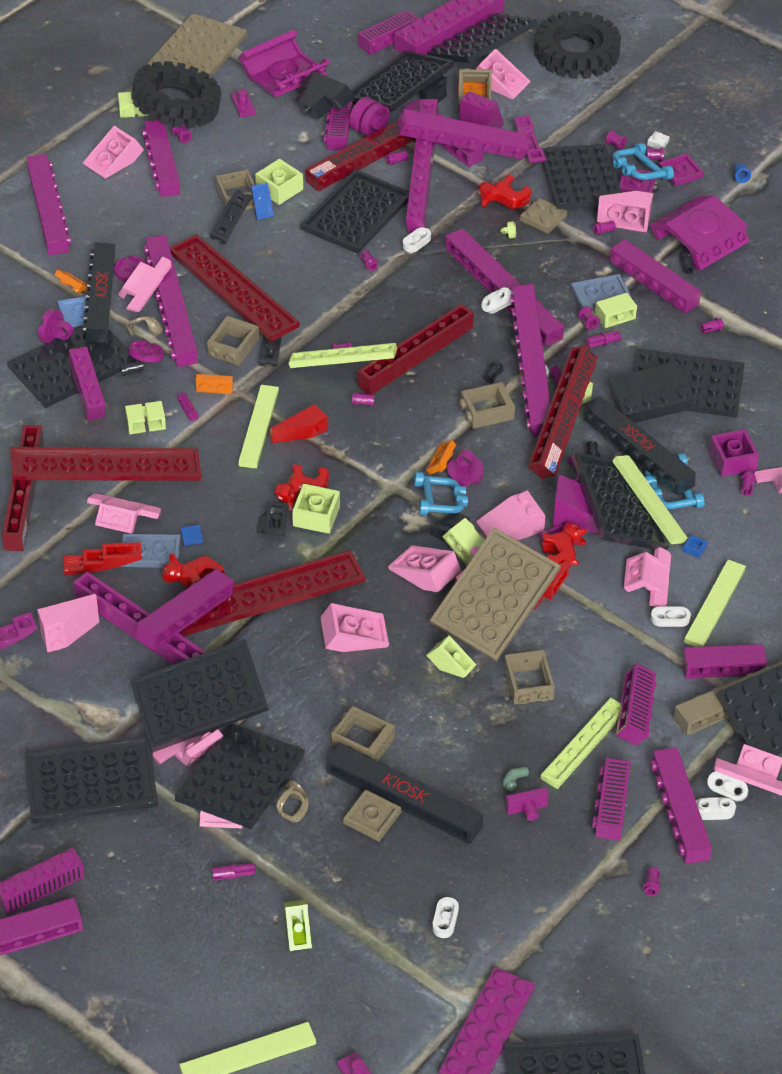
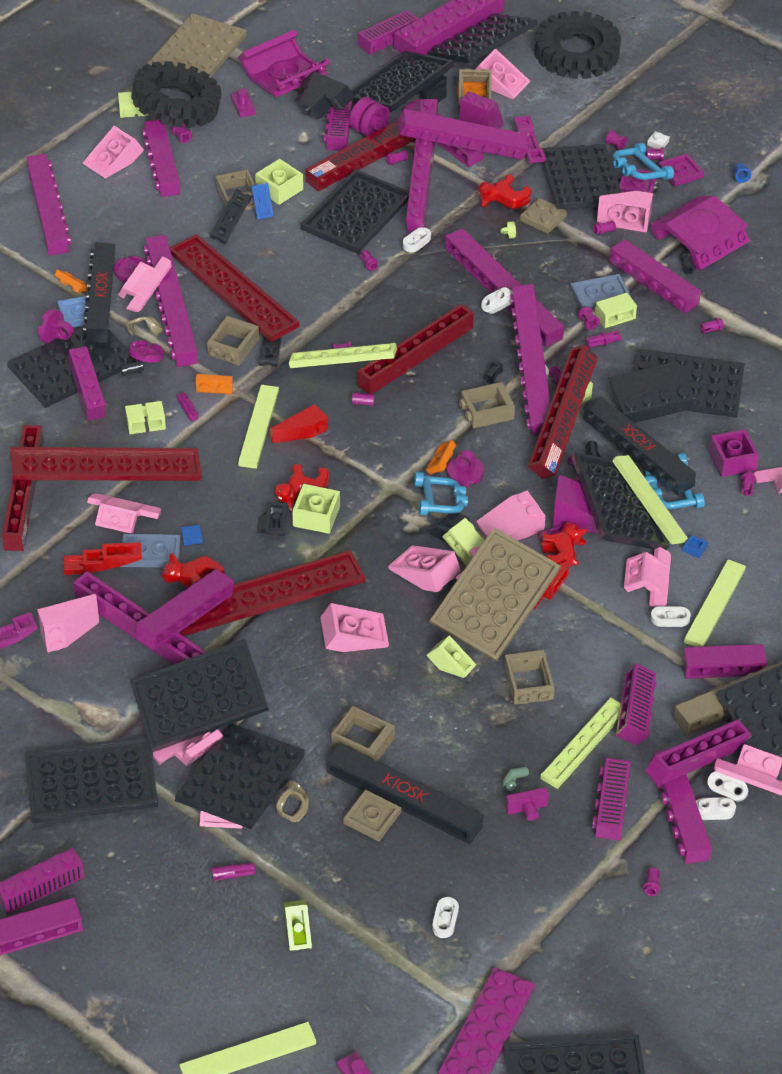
(697, 752): none -> magenta brick

